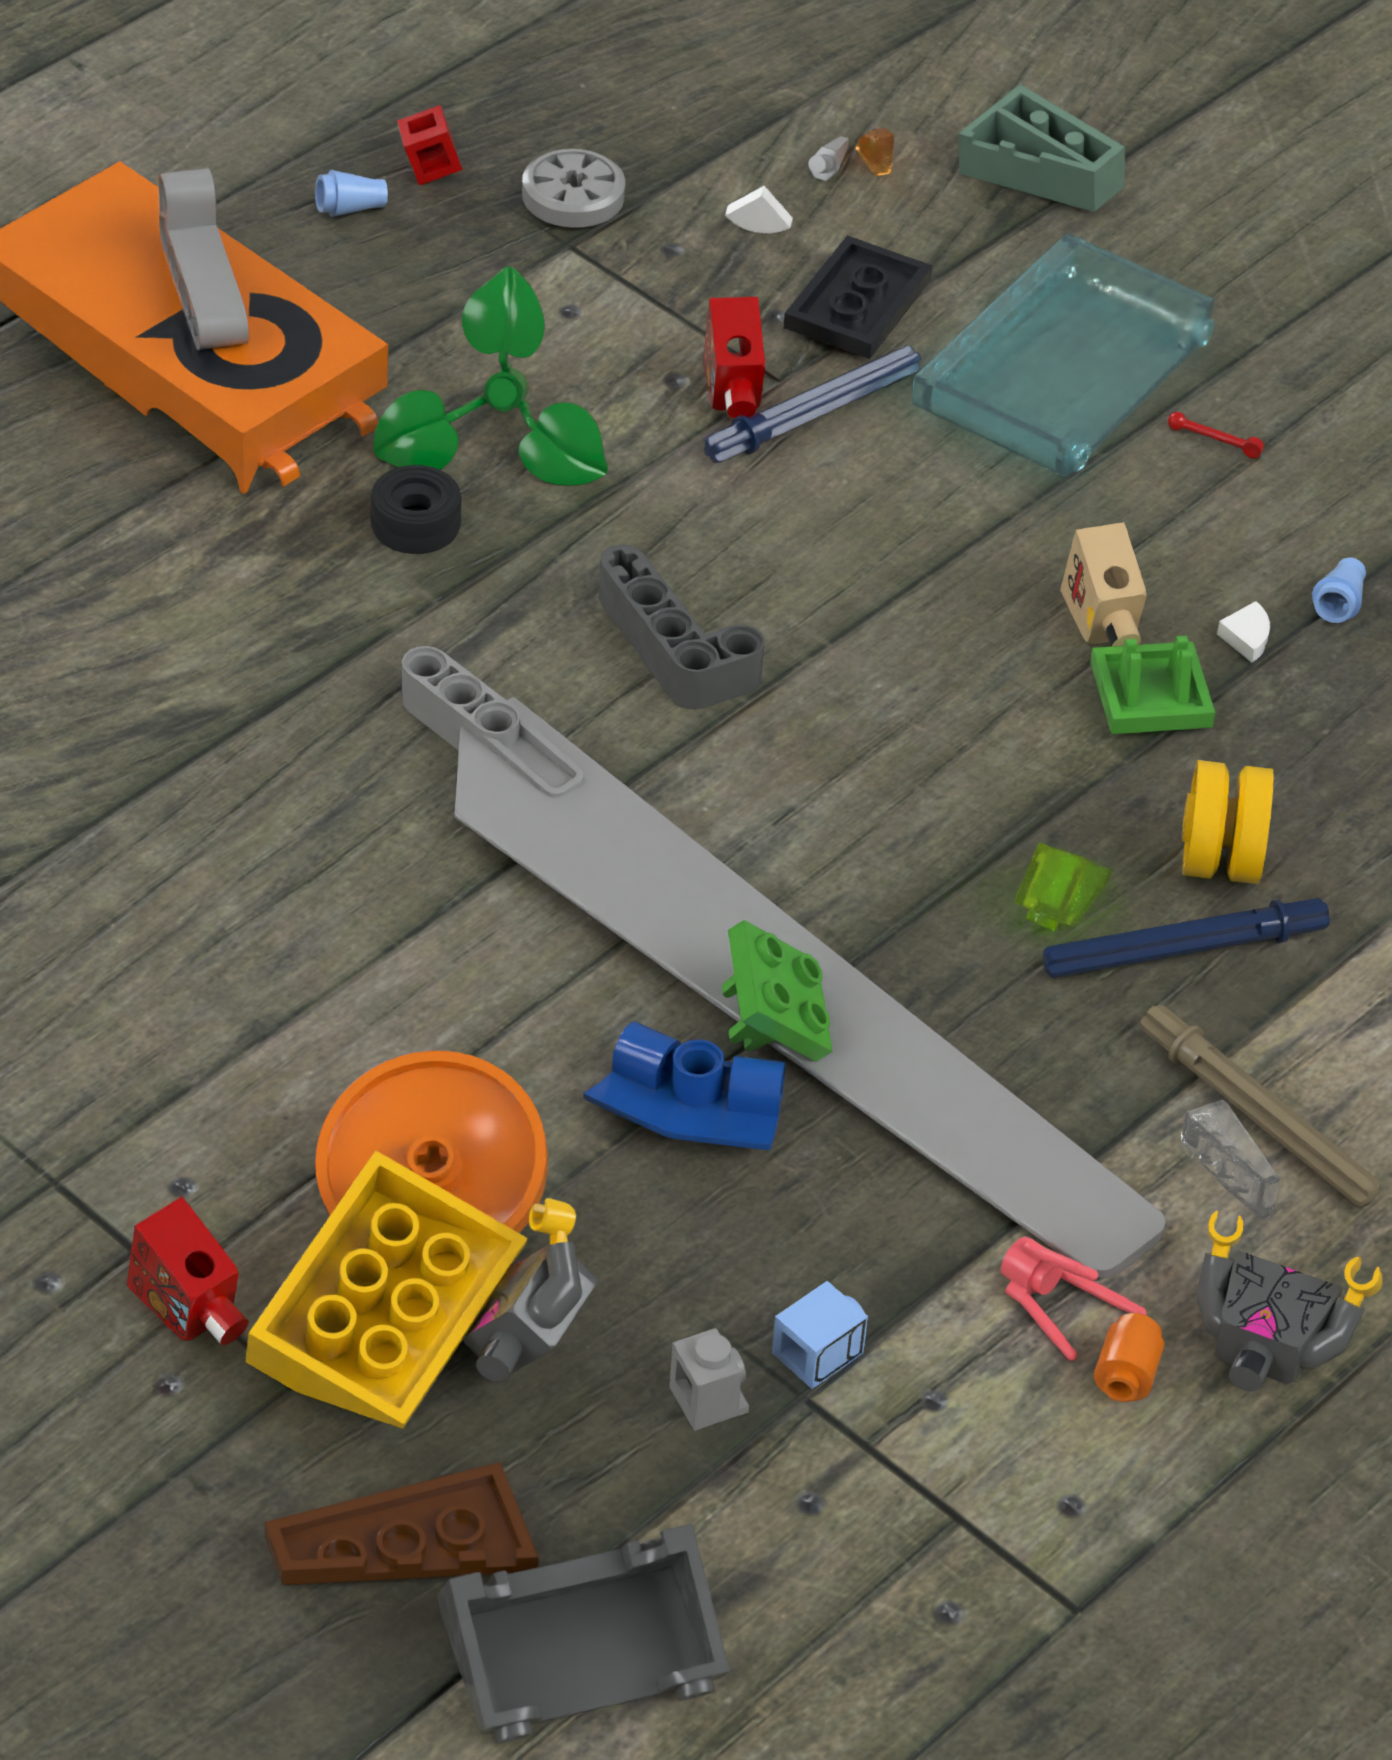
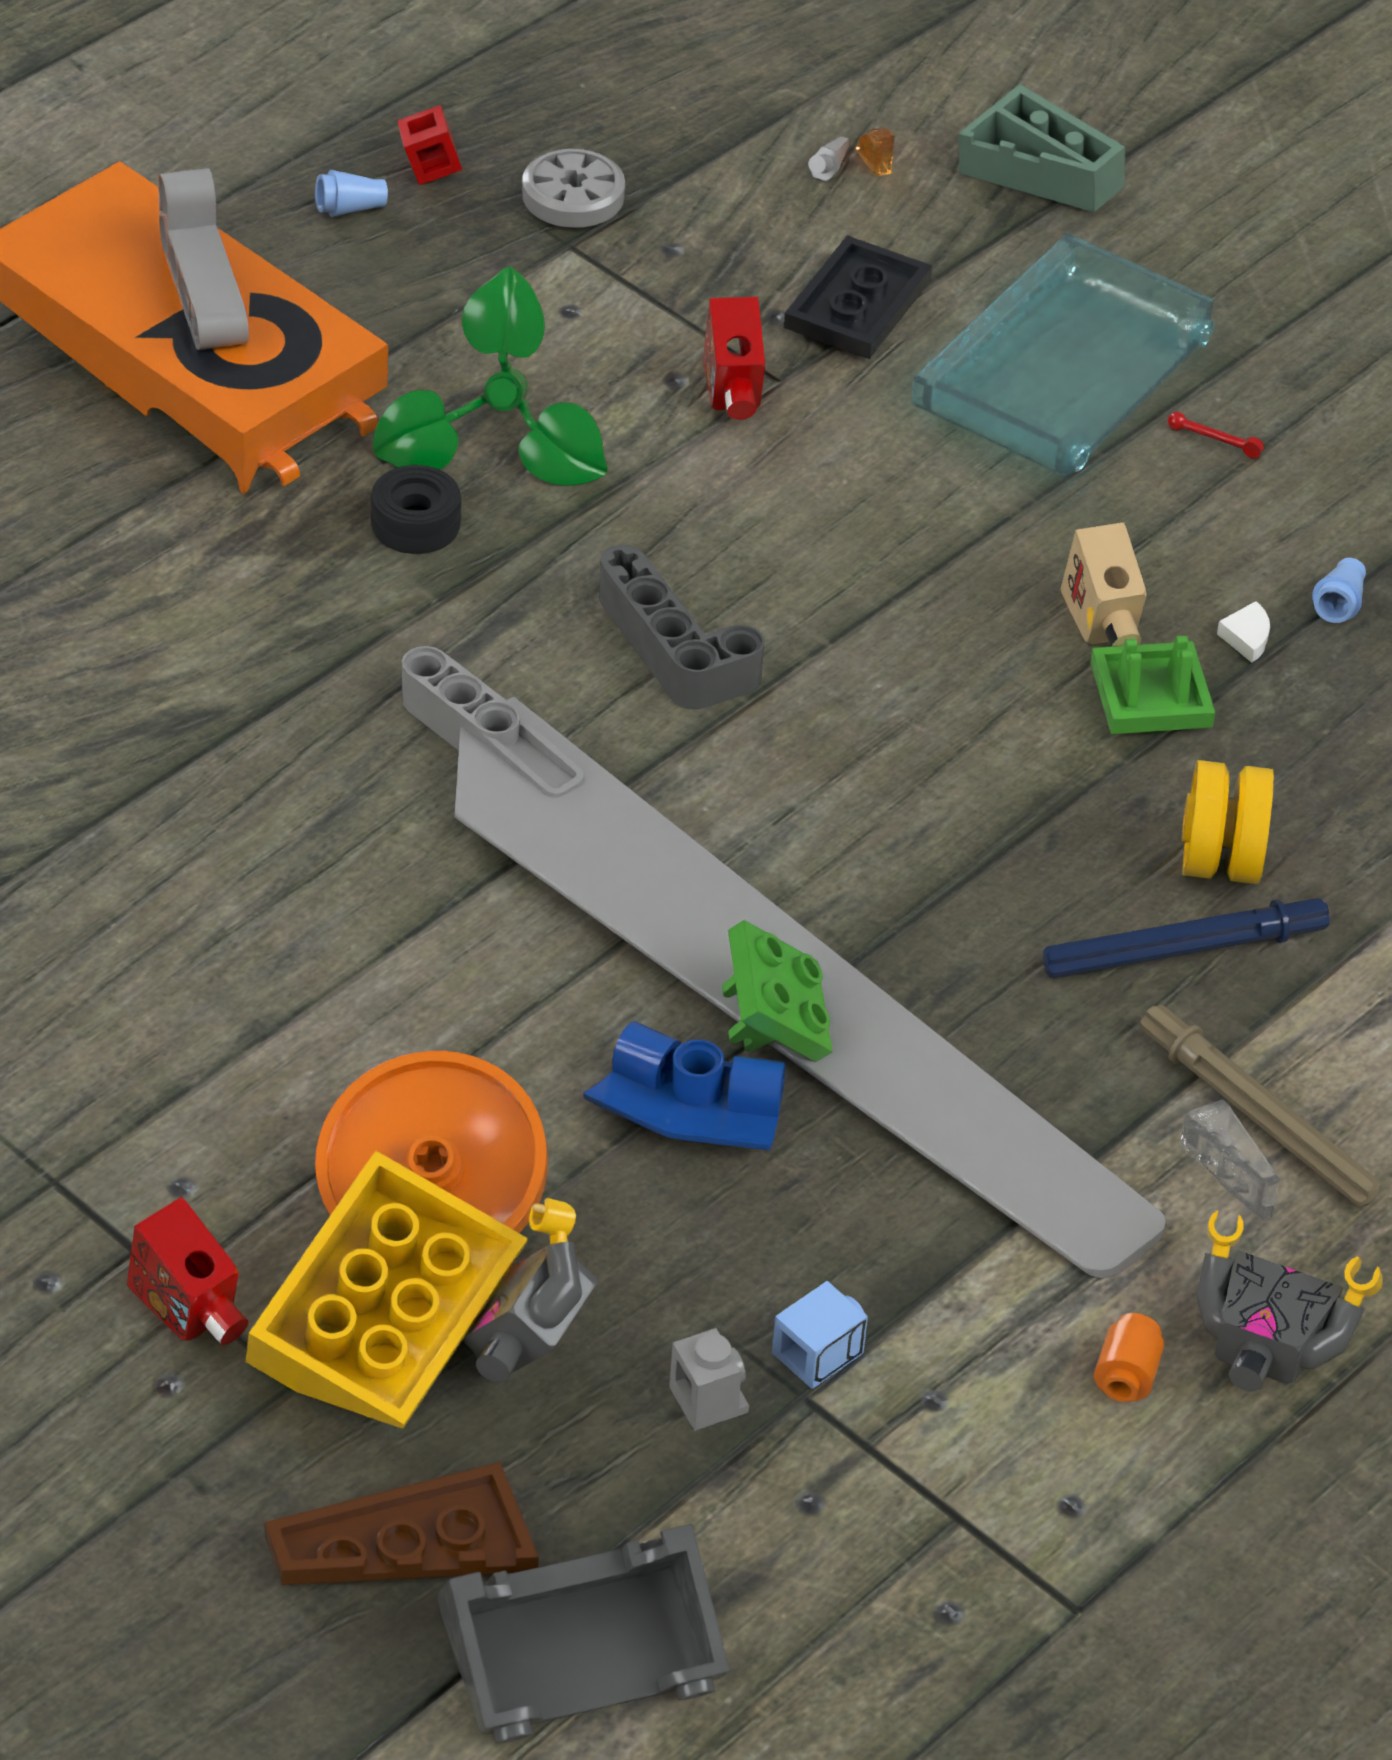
(748, 433): axle -> none
(759, 213): white tile -> none
(1038, 1270): coral plant -> none
(1060, 886): clear neon green slope -> none

